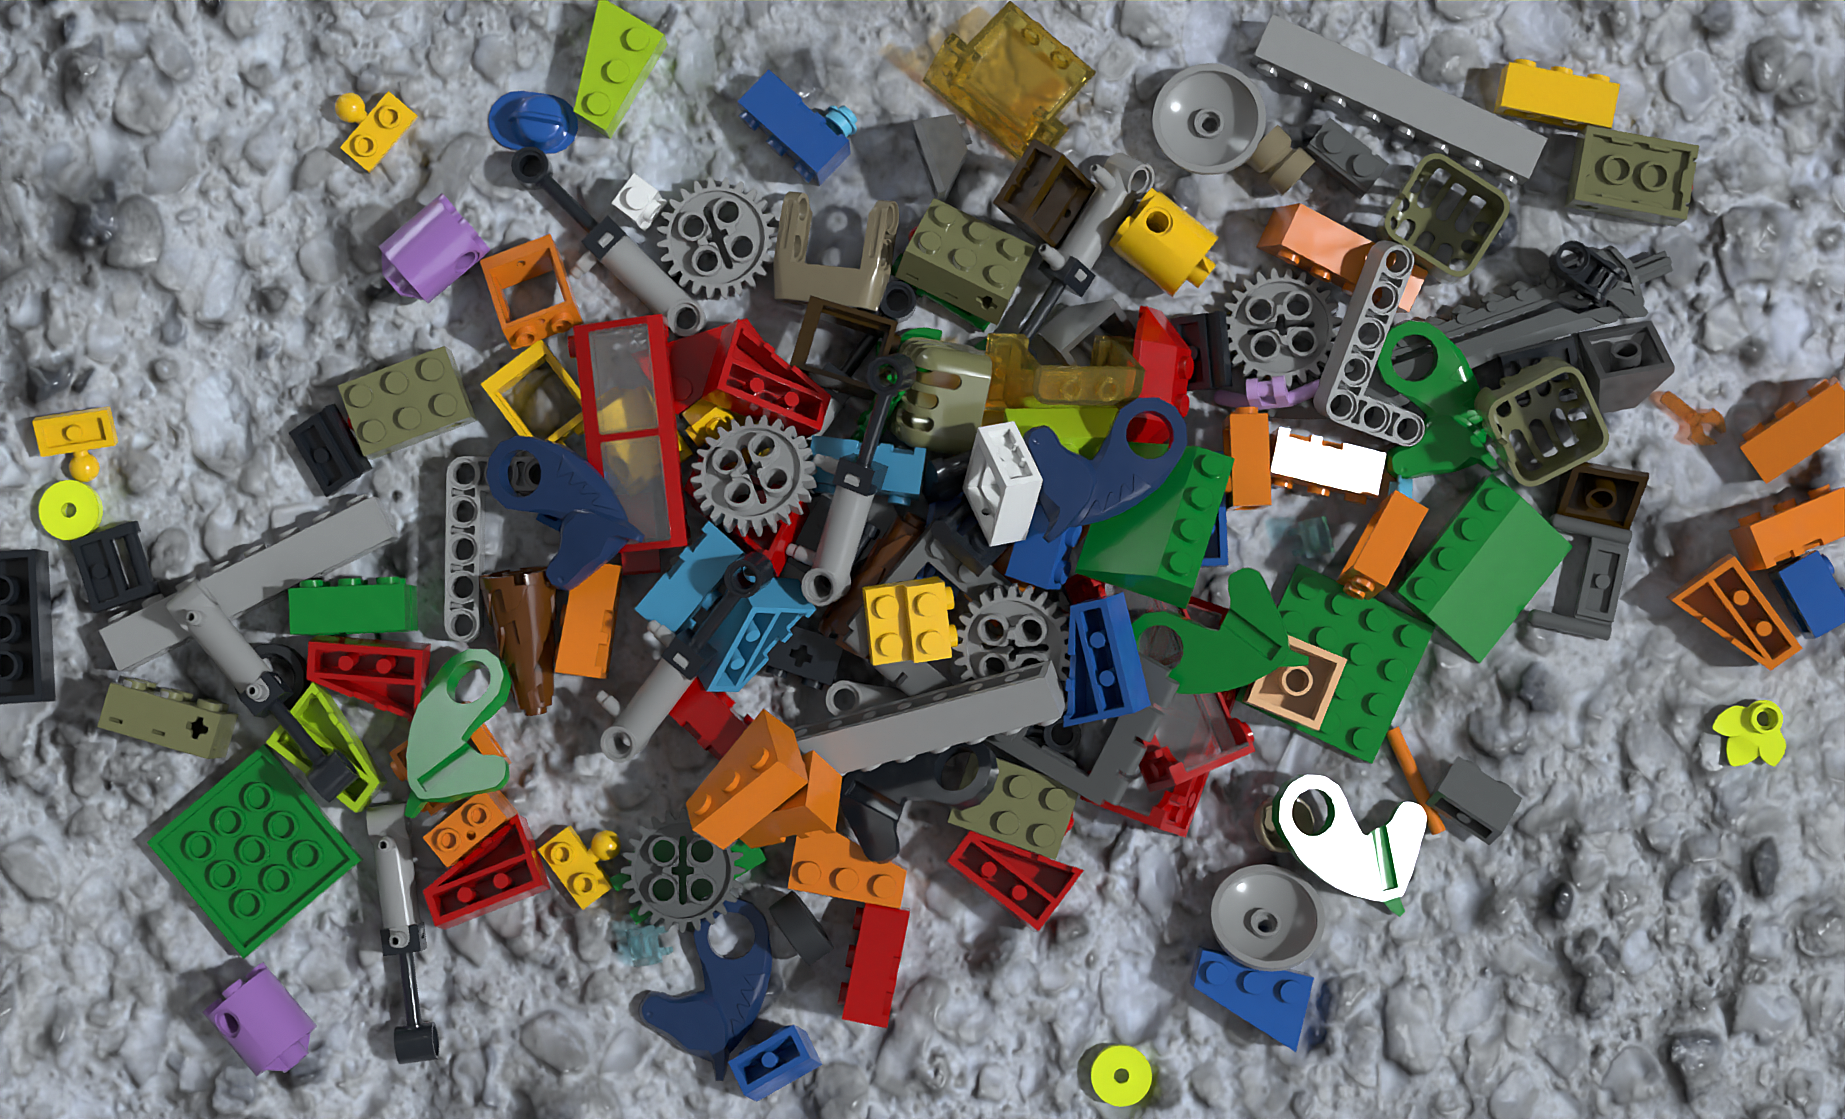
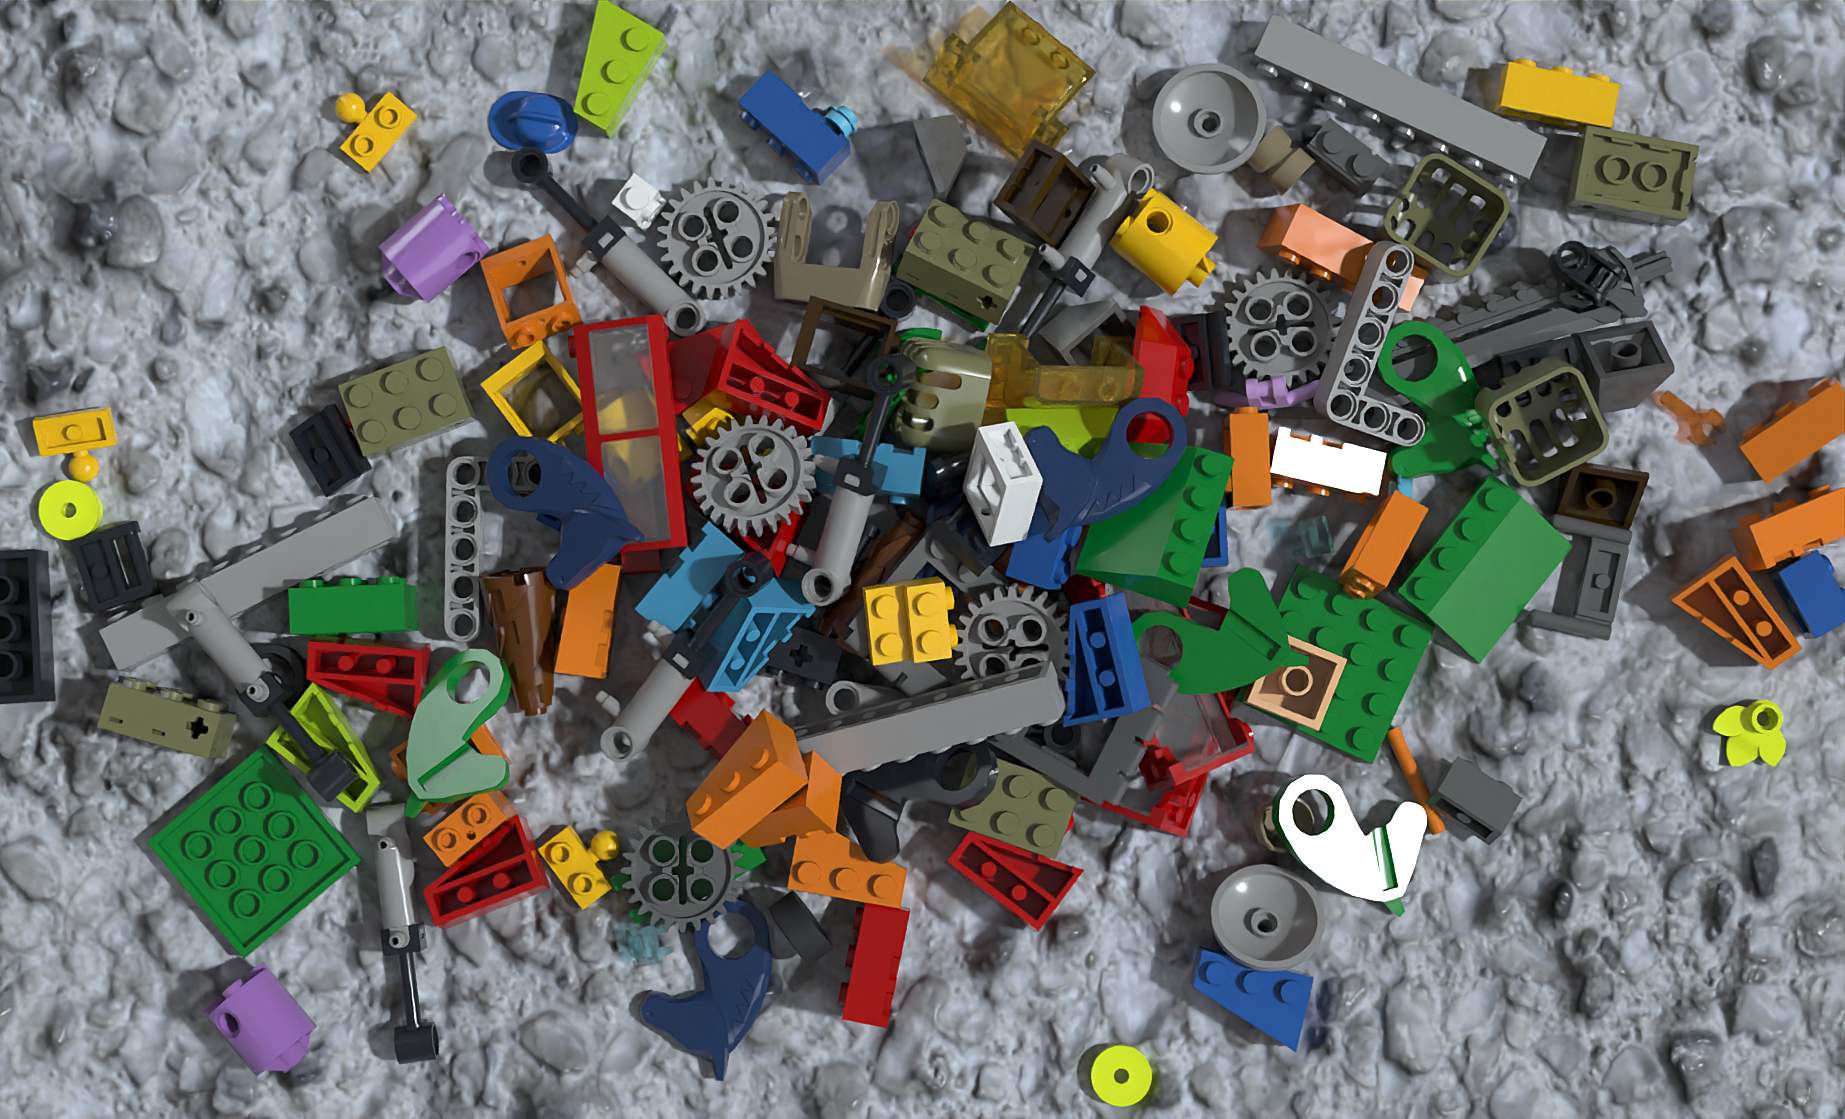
(775, 1062): blue brick -> none

